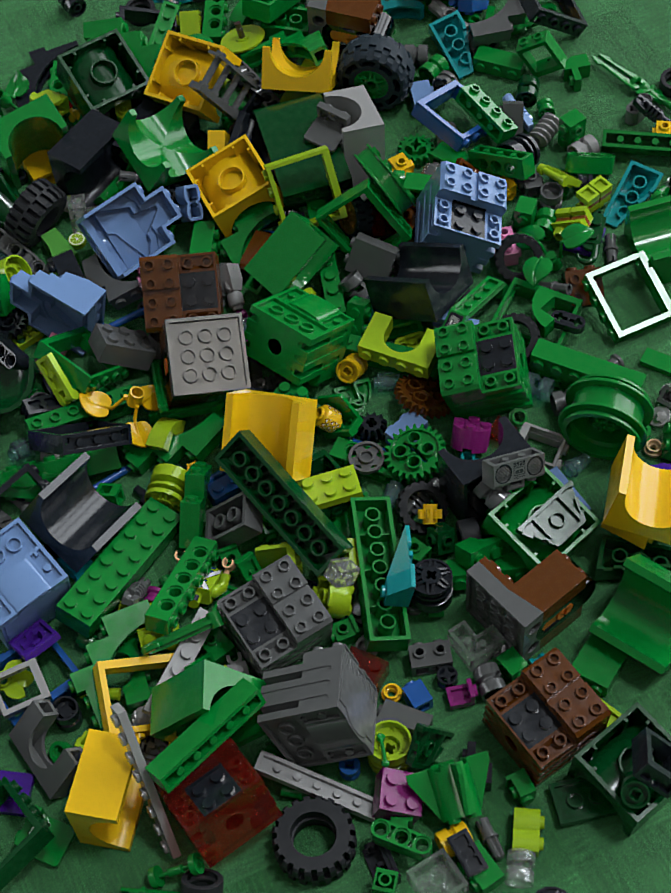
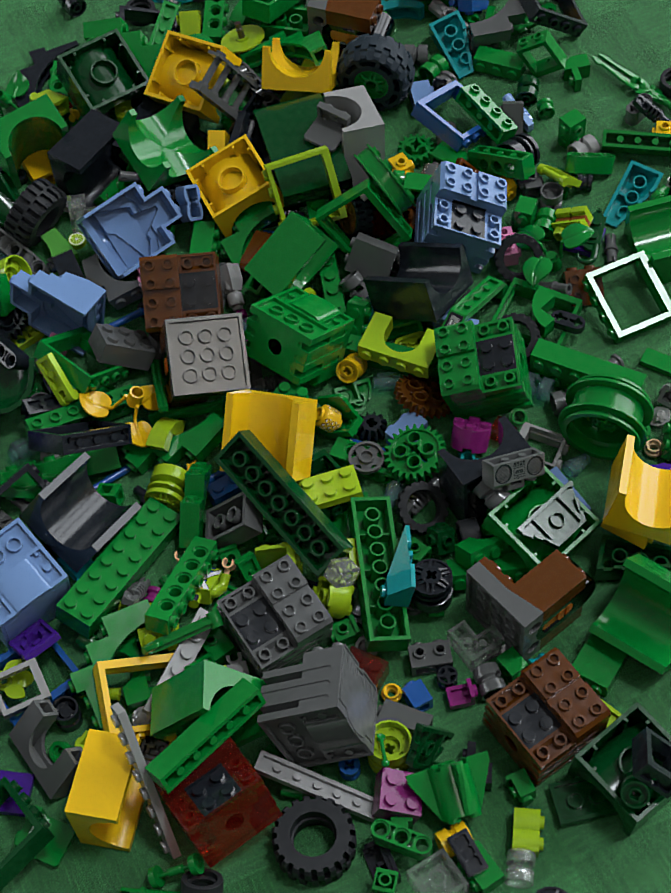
(430, 513): yellow gear -> none
(490, 839): dark grey axle -> none
(545, 129): light grey piece -> none
(594, 194): lime hips -> none

